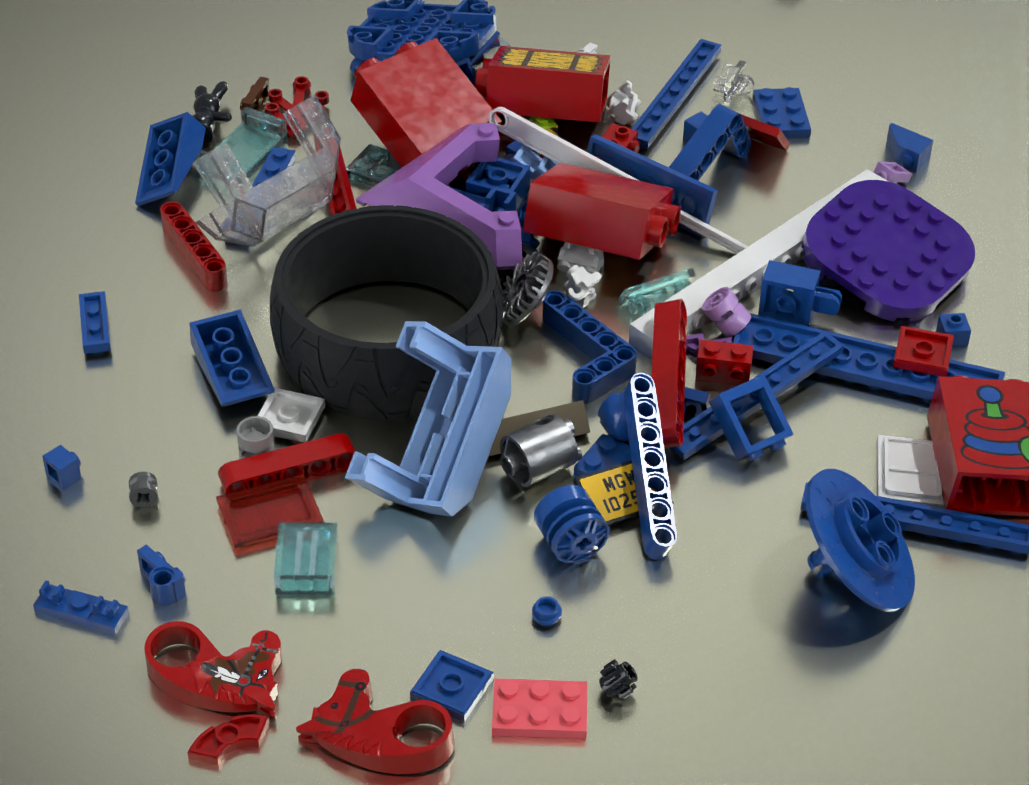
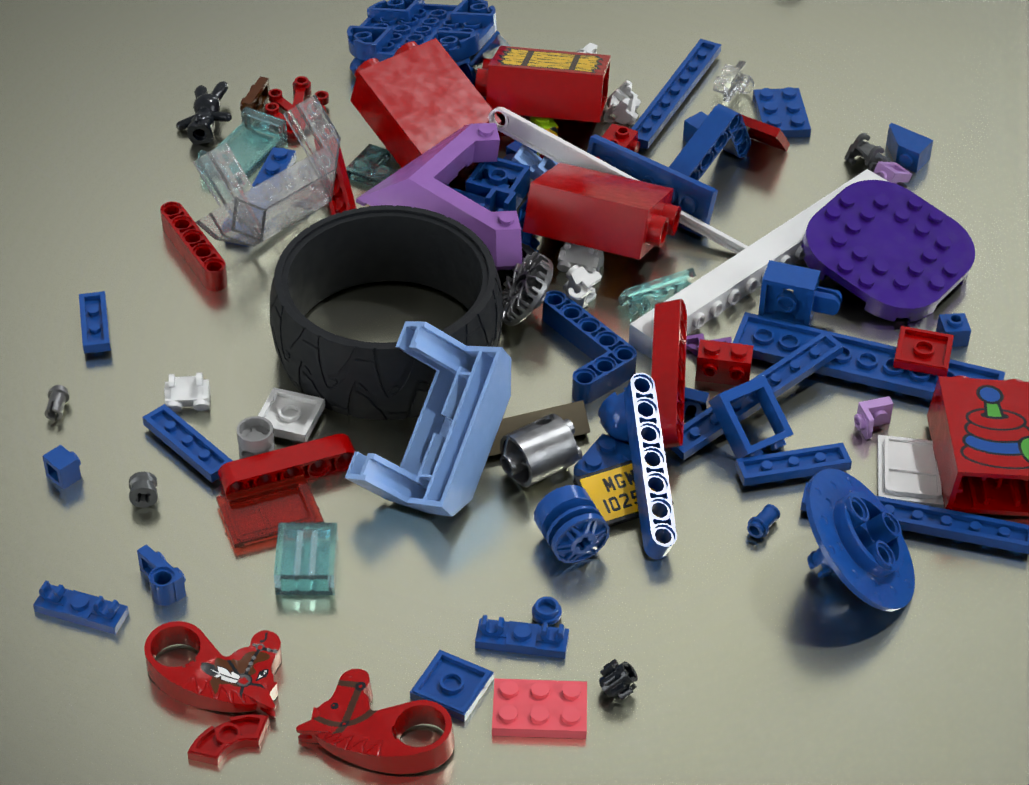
(58, 396): none -> flat silver pin
(169, 156): blue slope -> none
(186, 441): none -> blue plate
(187, 392): none -> white piece
(230, 358): blue slope -> none
(522, 637): none -> blue plate
(725, 310): lavender wheel -> none
(760, 525): none -> blue pin
(792, 464): none -> blue plate
(867, 151): none -> dark grey piece
(873, 413): none -> lavender bracket

